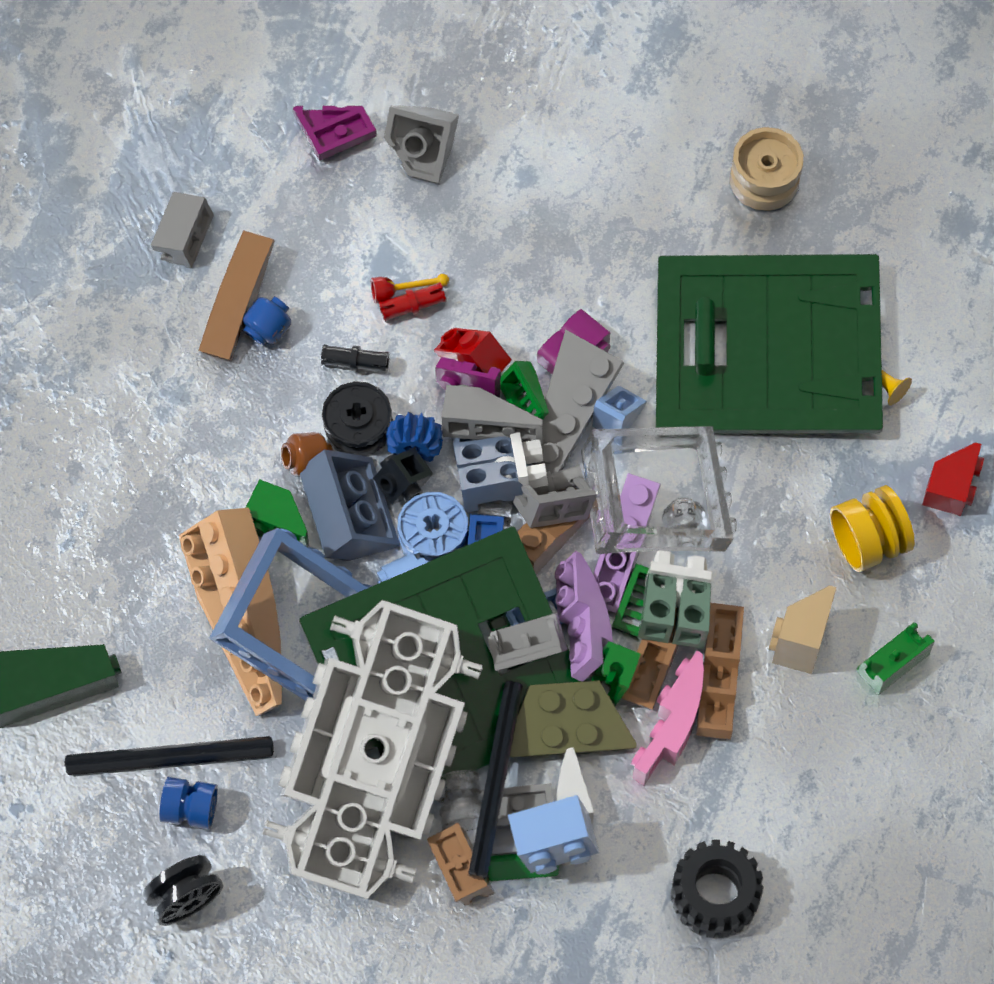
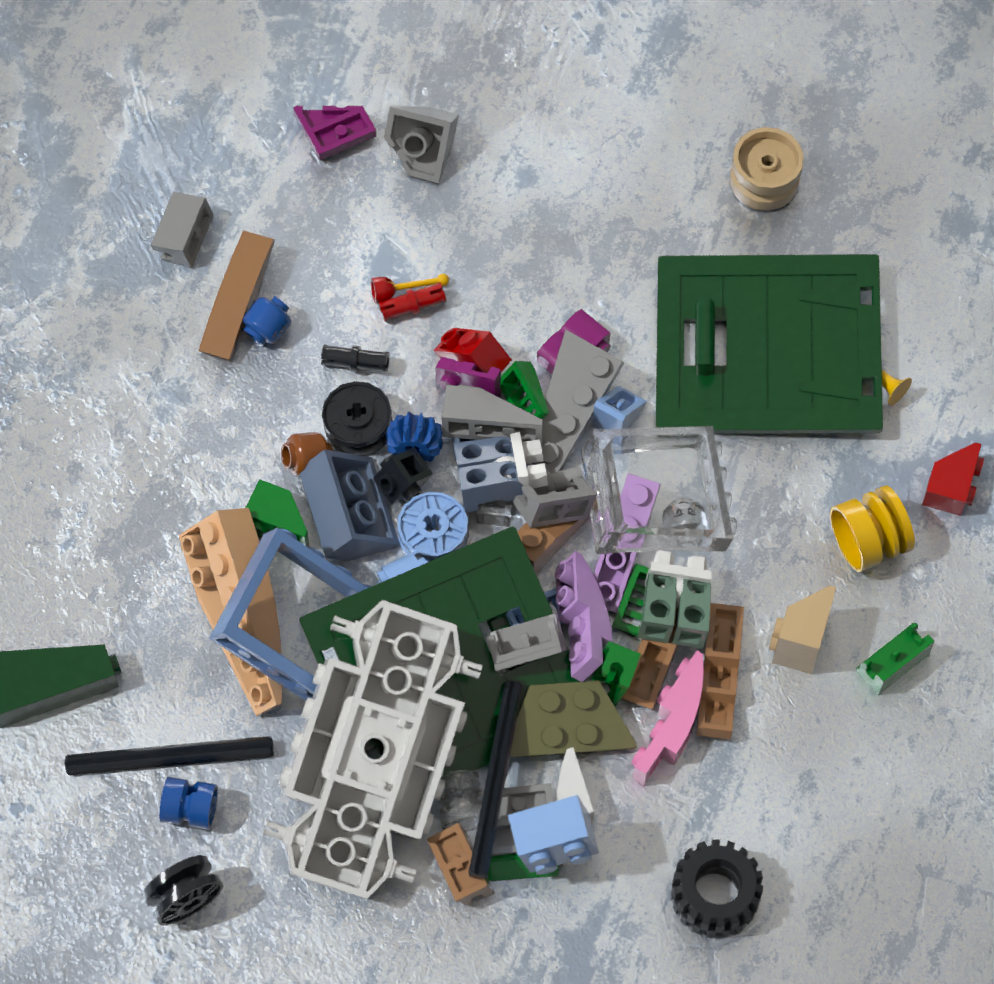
(484, 526): blue panel -> none

